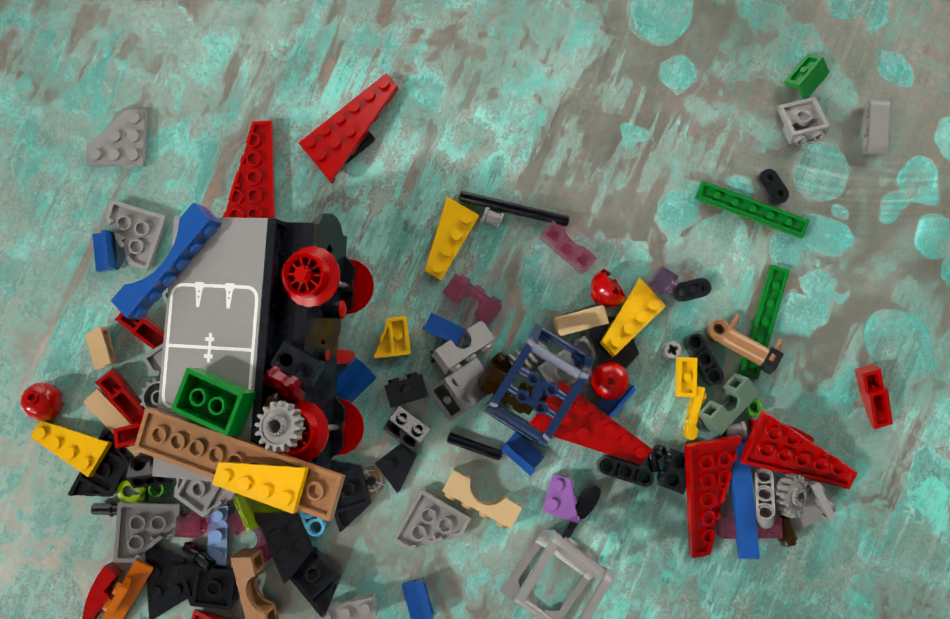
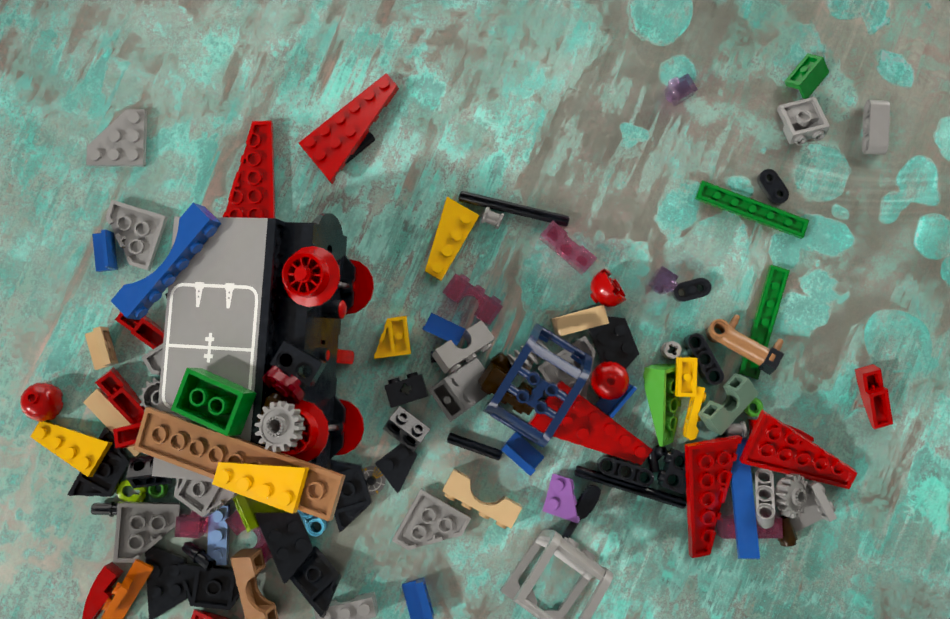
(353, 380): blue panel -> none
(632, 317): yellow wing -> none
(646, 492): none -> black axle
(660, 393): none -> bright green wedge
(680, 89): none -> clear purple brick

